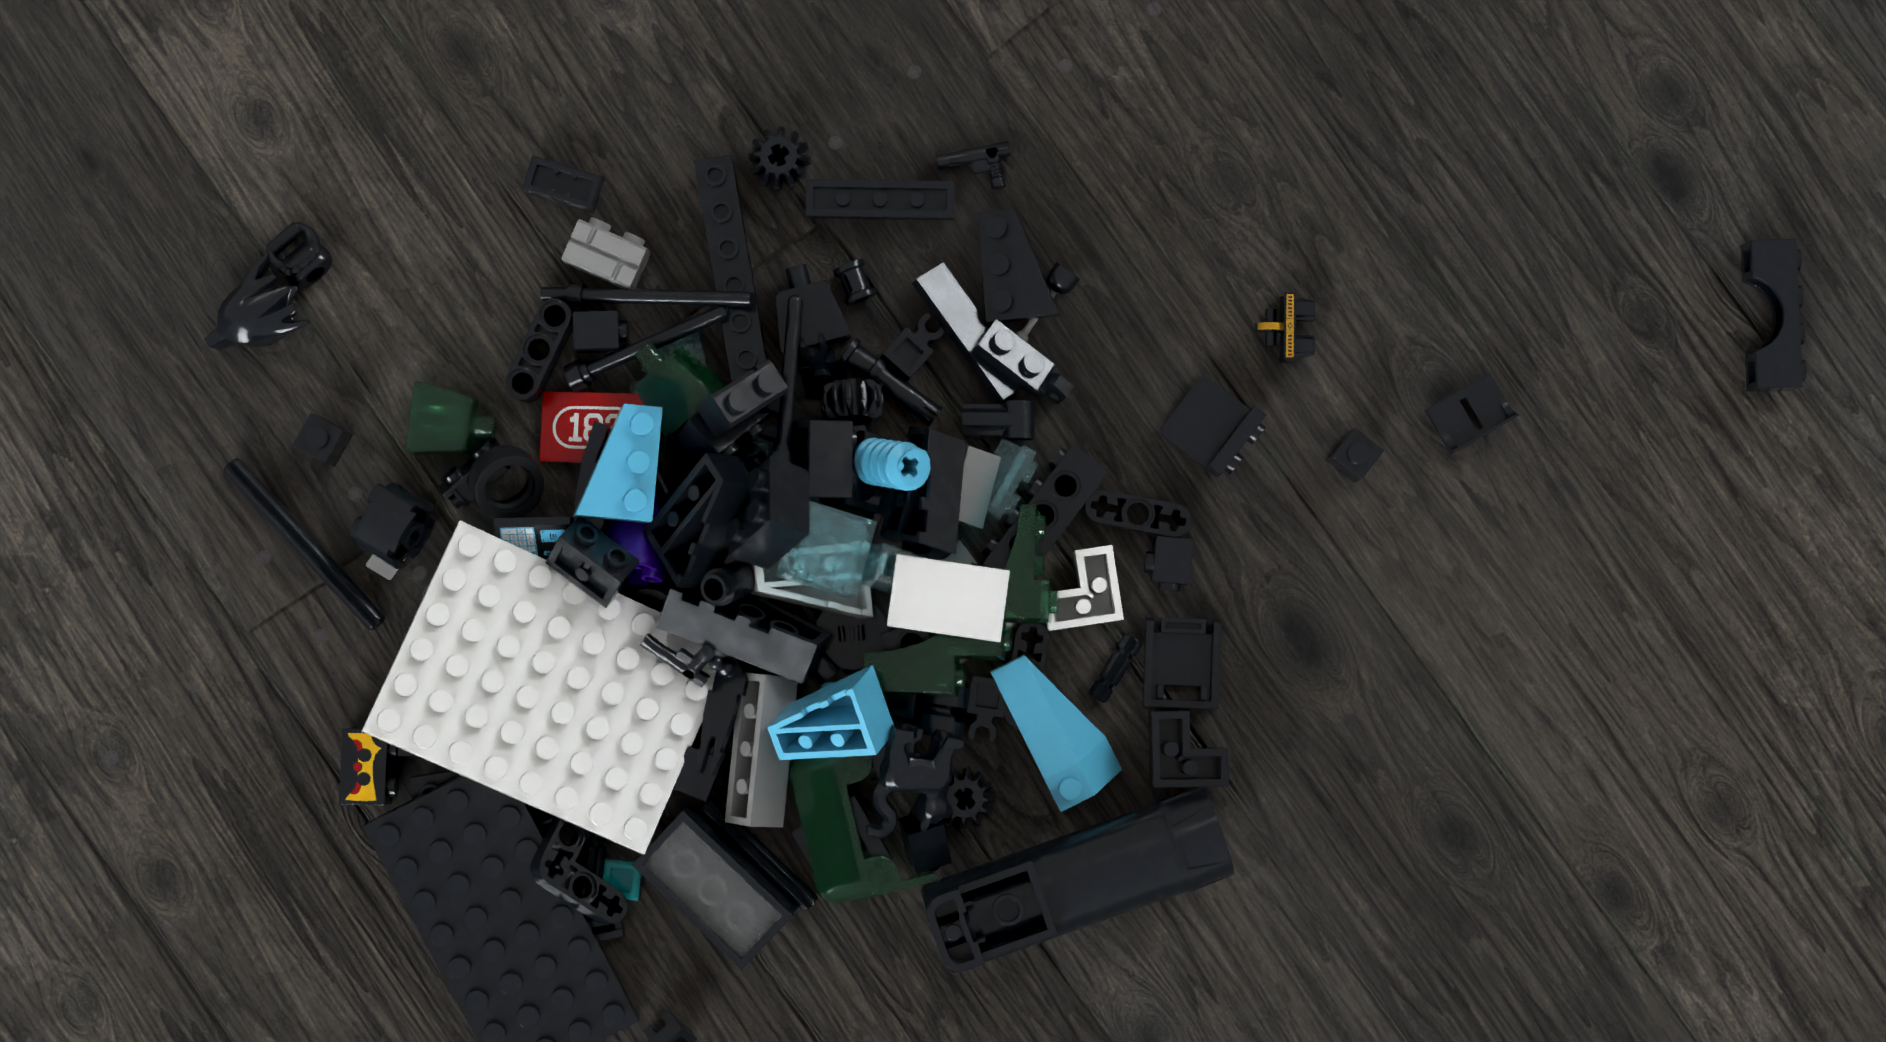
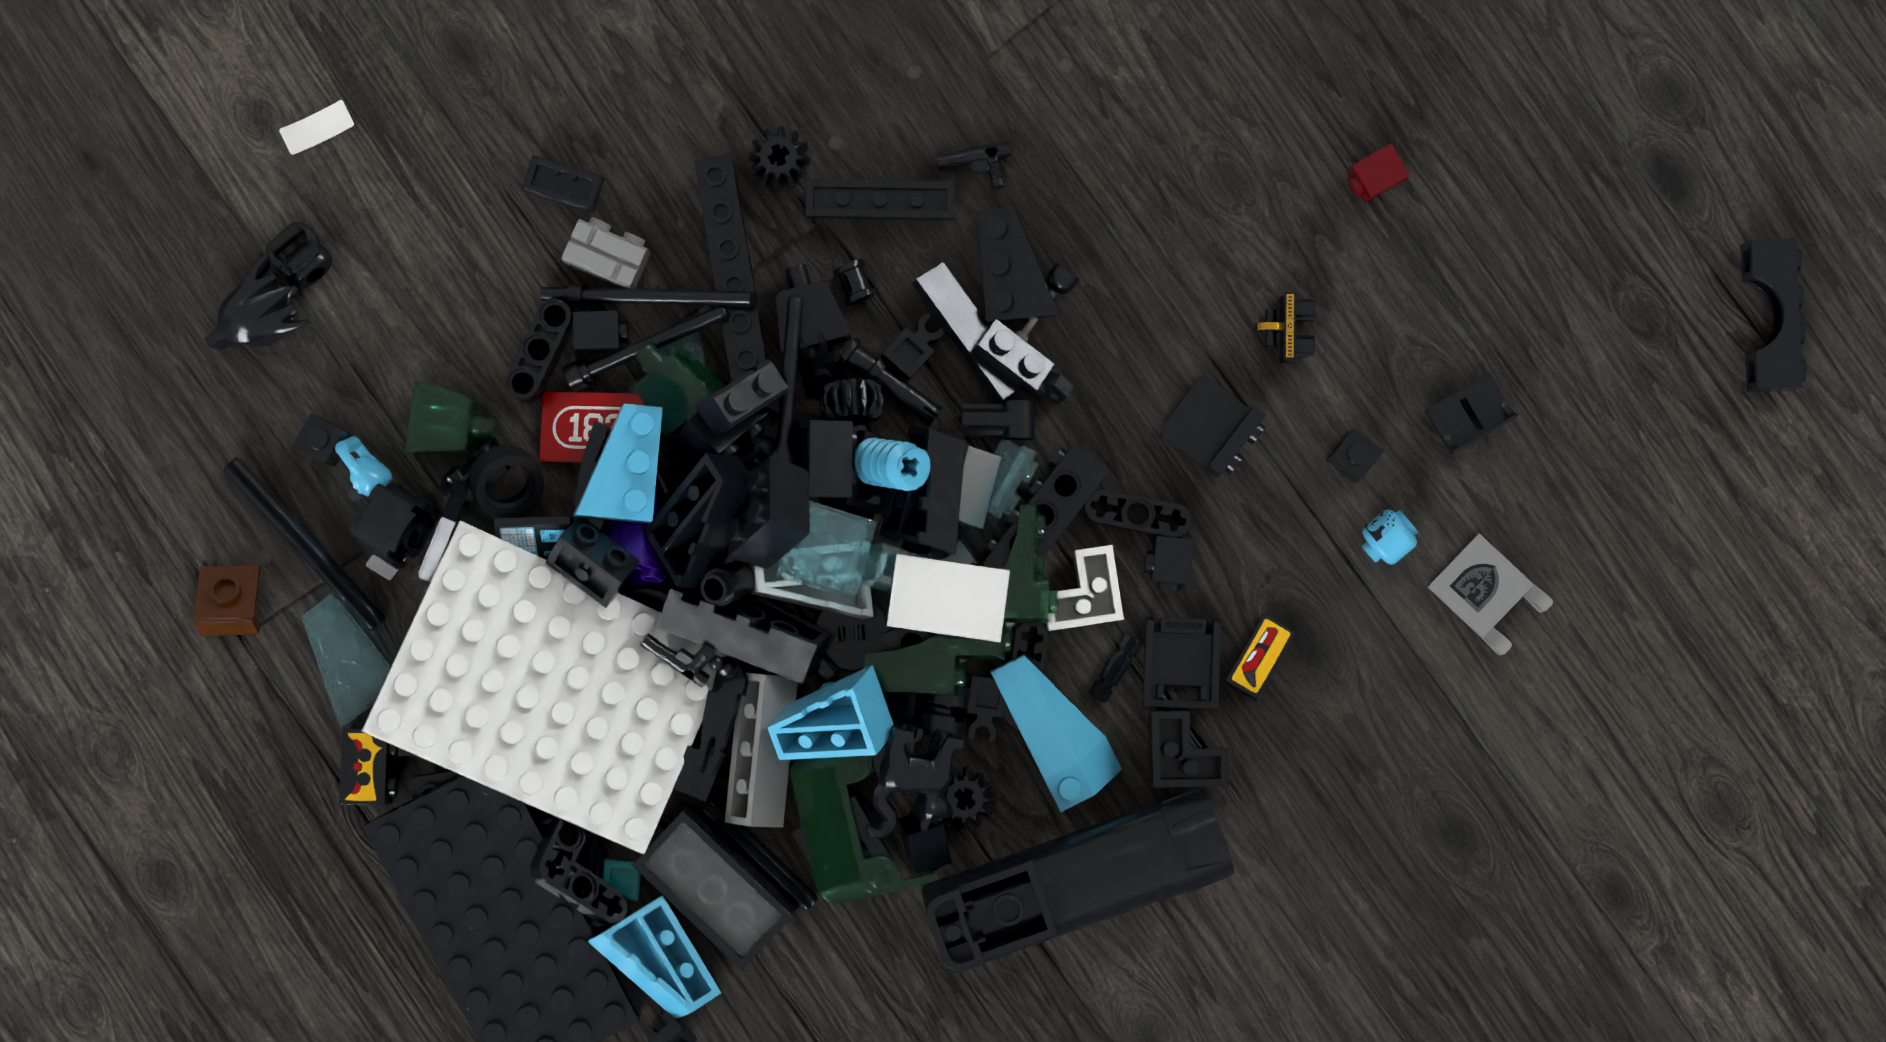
(227, 600): none -> reddish brown piece
(317, 127): none -> white sticker
(346, 659): none -> clear light blue wing
(364, 471): none -> medium azure piece
(443, 531): none -> tile
(658, 958): none -> medium azure wedge
(1259, 657): none -> slope
(1376, 174): none -> dark red brick
(1389, 537): none -> medium azure head
(1483, 588): none -> light grey flag

